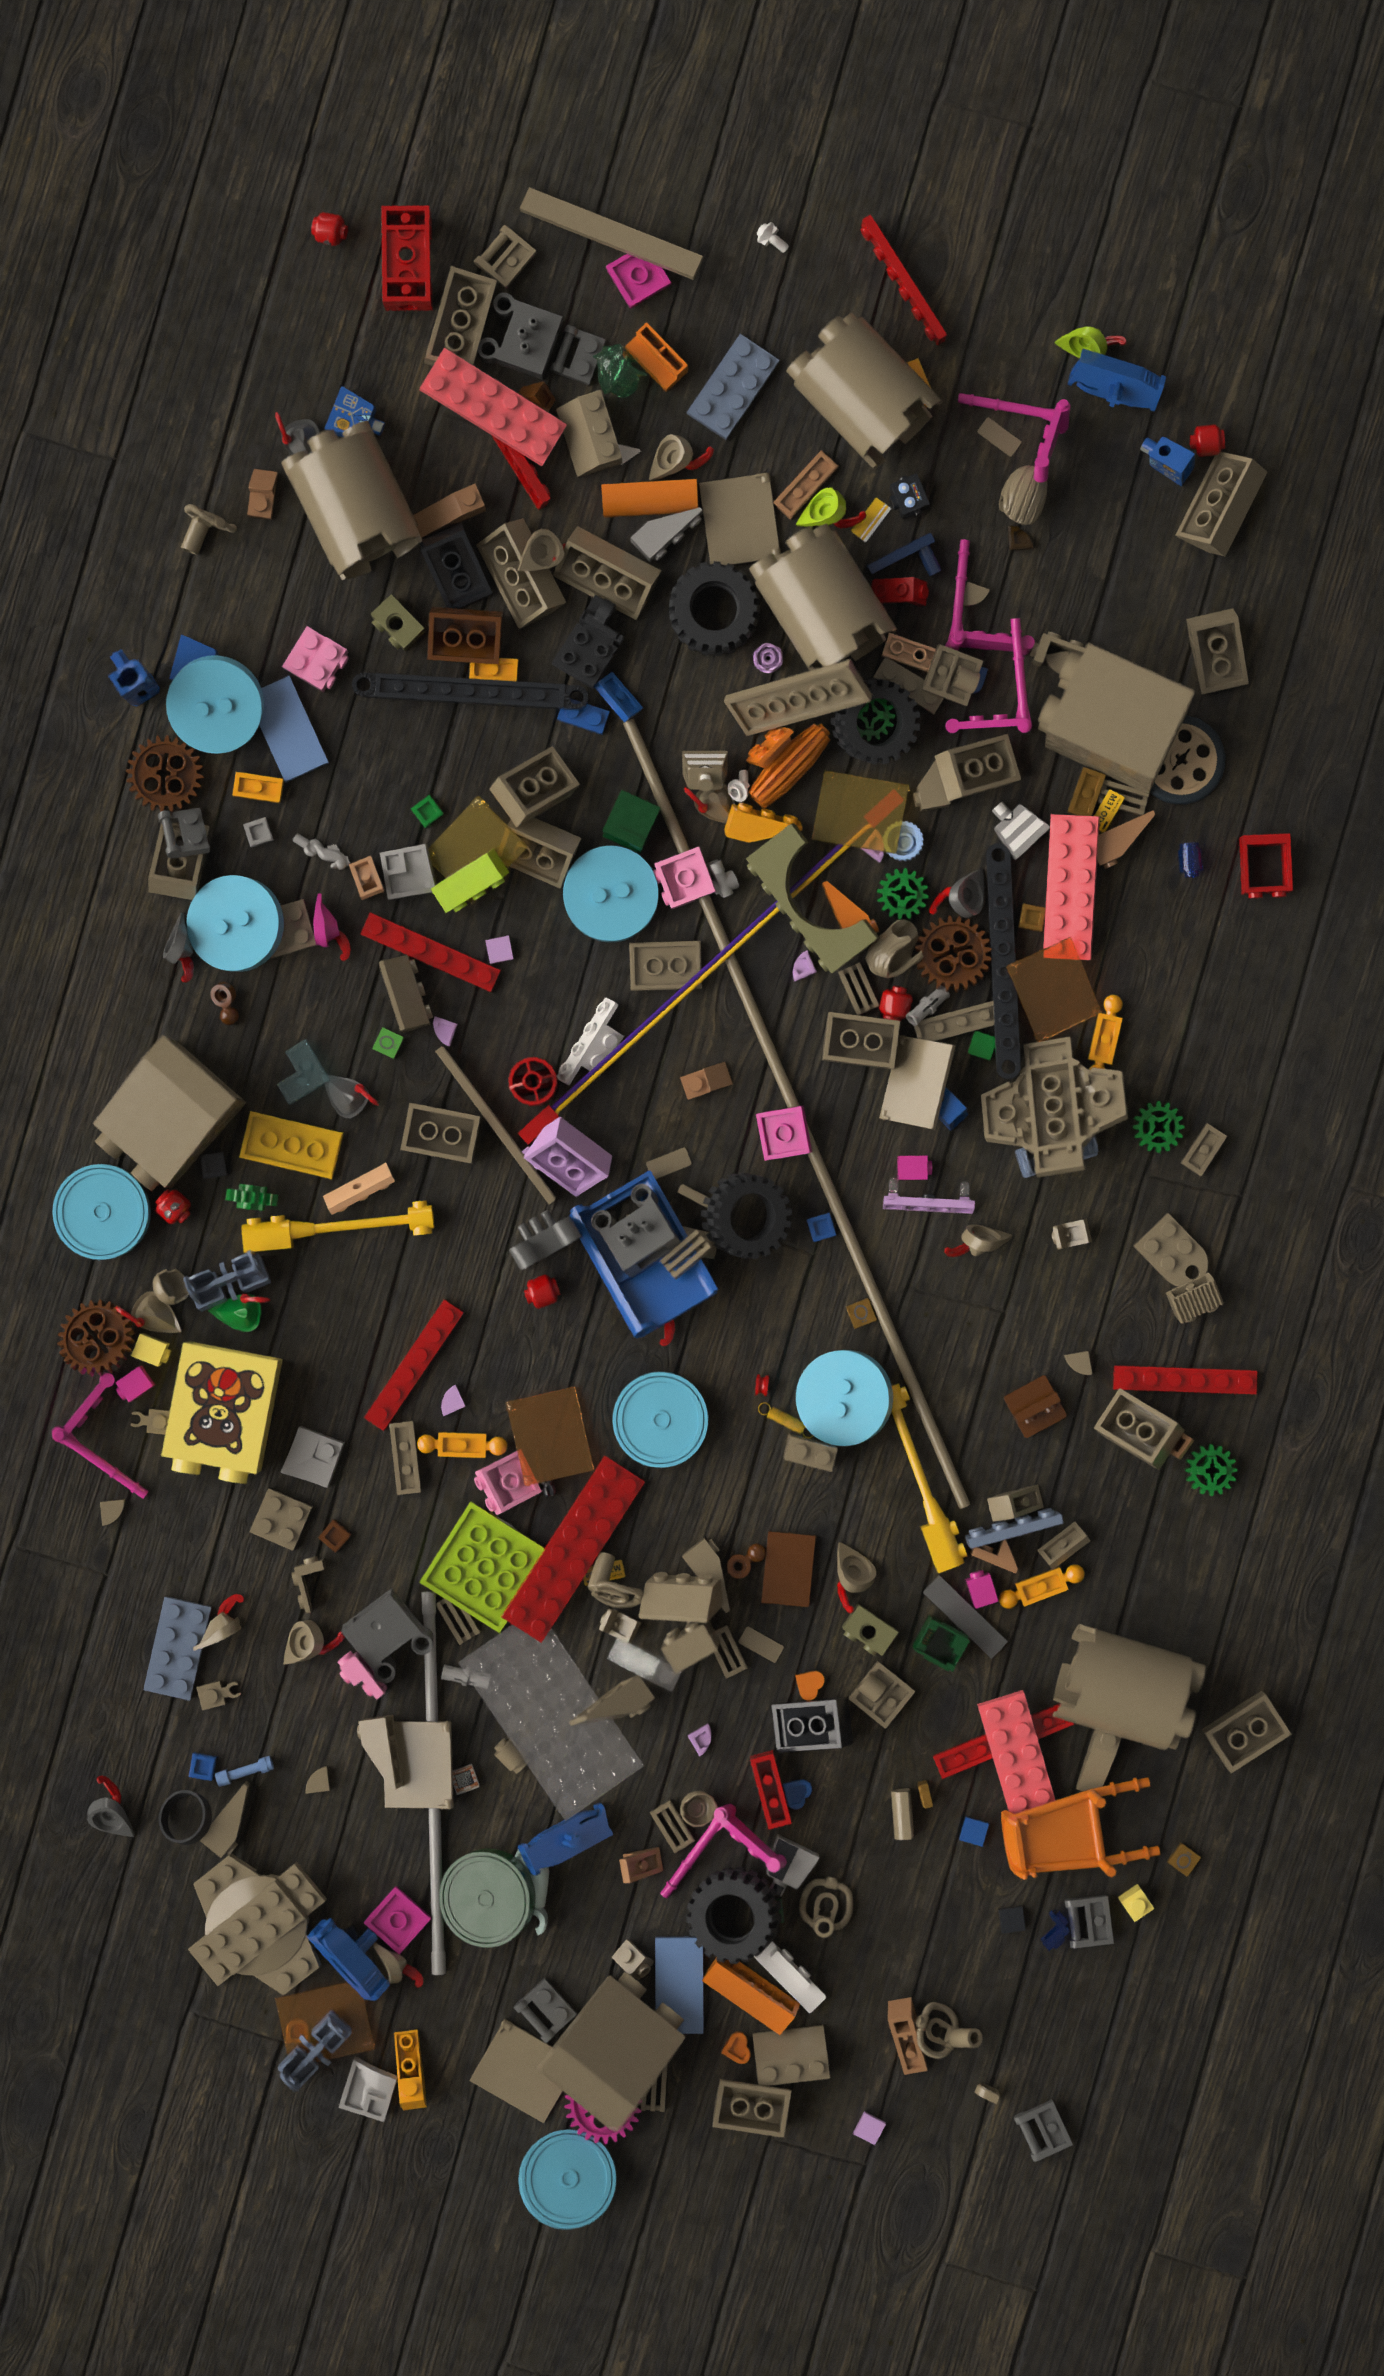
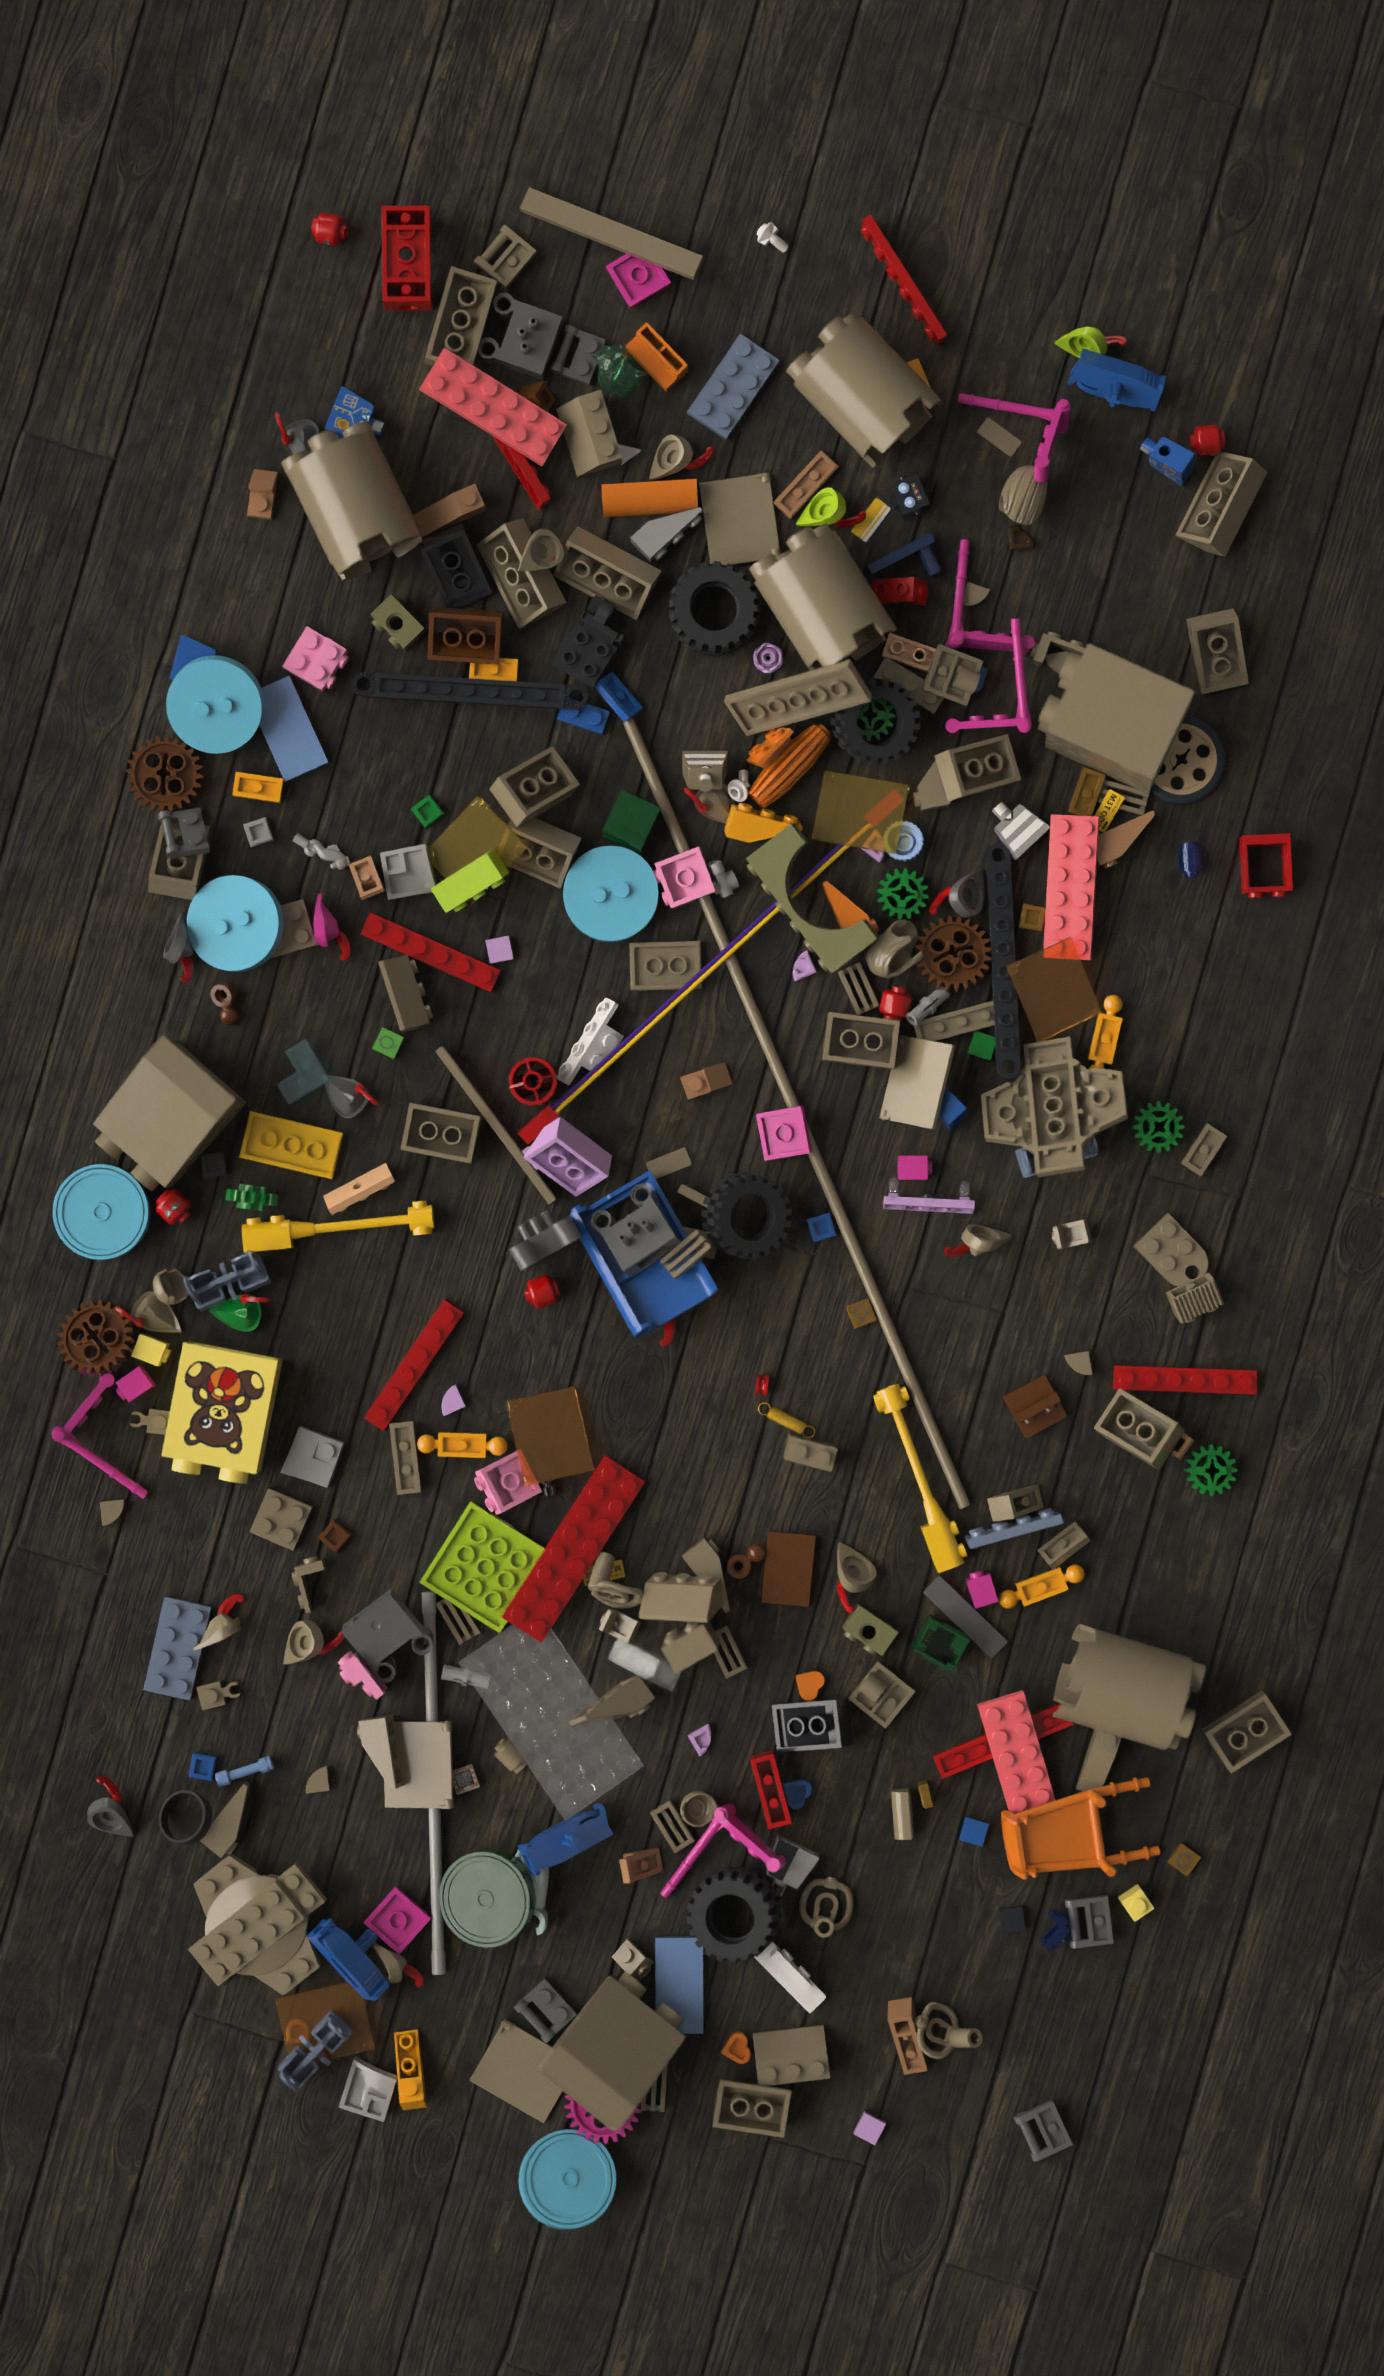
(132, 679): blue piece -> none
(199, 527): dark tan piece -> none
(444, 1030): lavender tile -> none
(660, 1419): medium azure brick -> none
(752, 1994): orange brick -> none
(761, 1644): dark tan sticker -> none
(844, 1397): medium azure brick -> none
(987, 2092): dark tan tile -> none
(1002, 1558): medium nougat slope -> none

